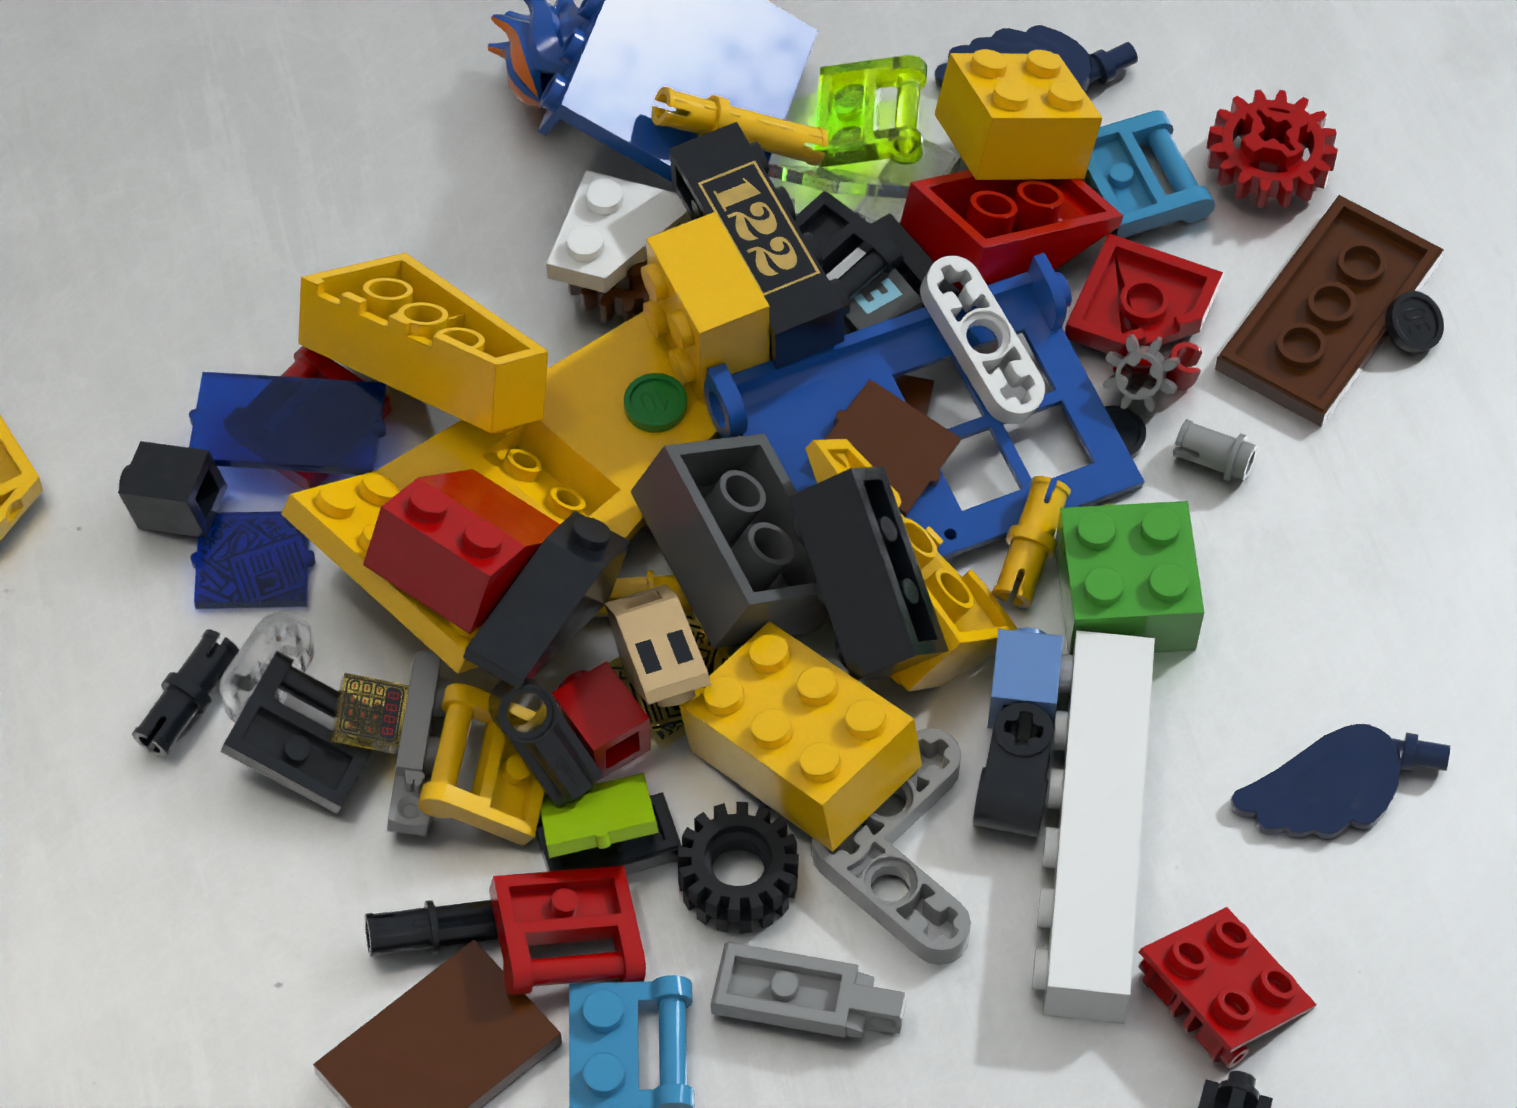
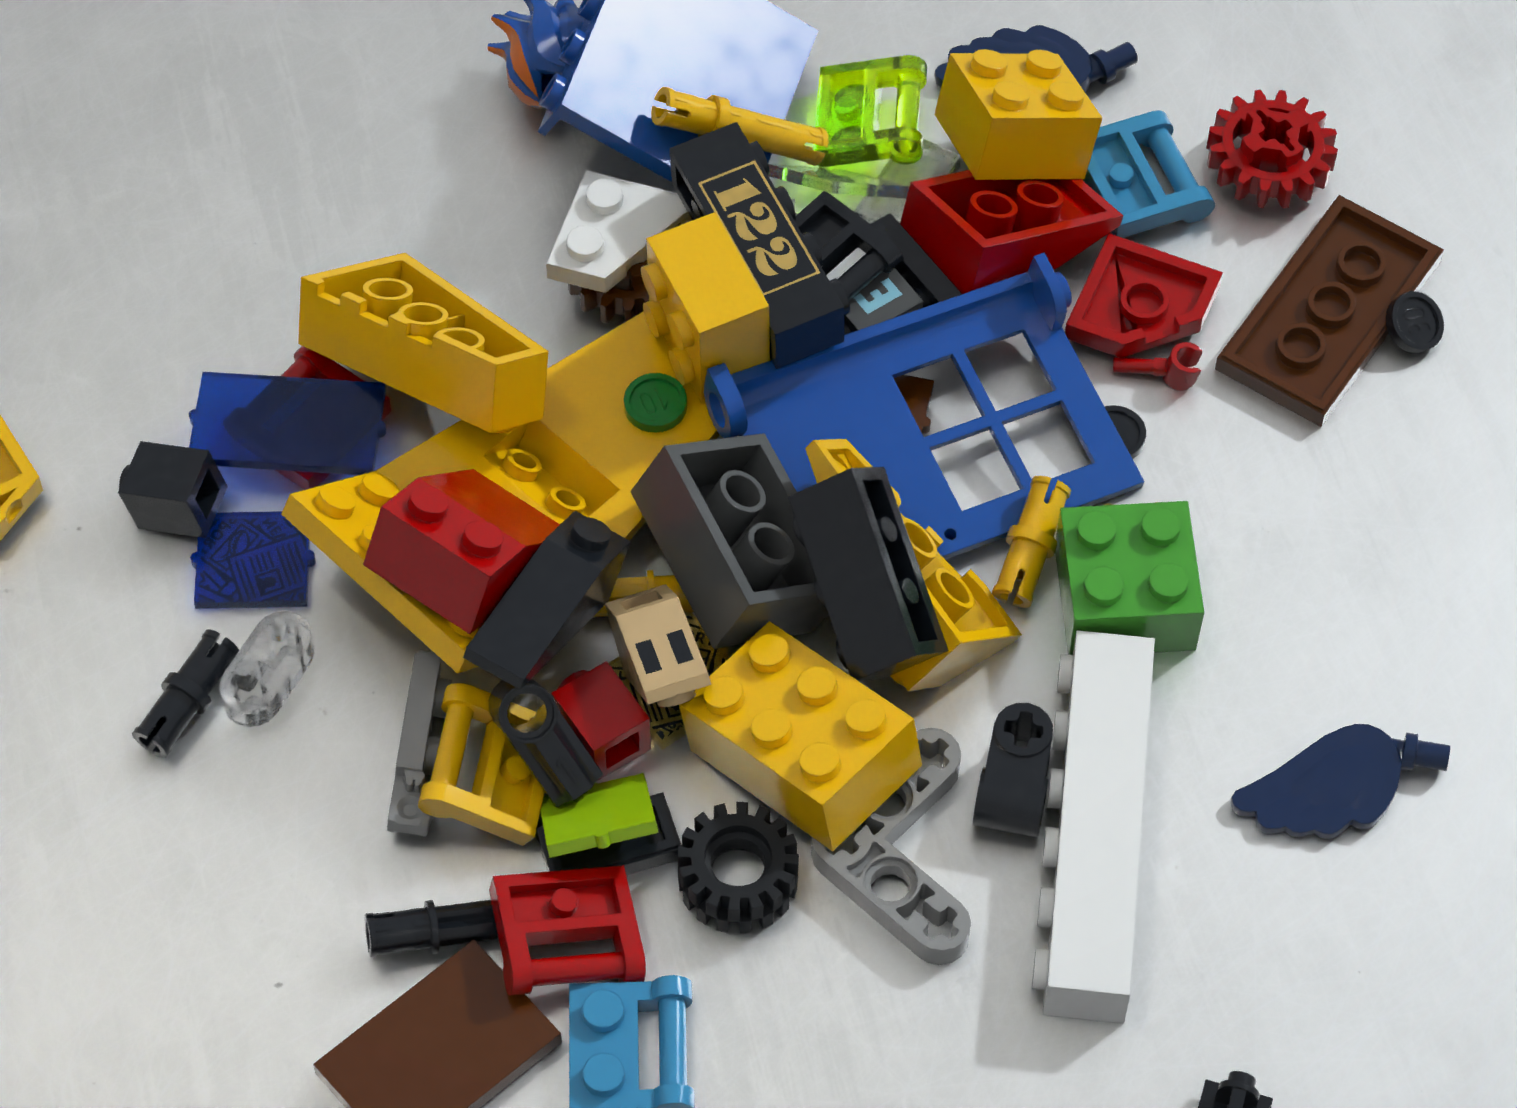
(291, 745): black plate -> none
(370, 713): tile -> none
(803, 993): light grey hinge -> none
(896, 438): reddish brown piece -> none
(976, 293): white beam -> none
(1025, 671): medium blue brick -> none
(1124, 374): light grey gear -> none
(1215, 450): light grey pin -> none
(1225, 982): red hinge -> none

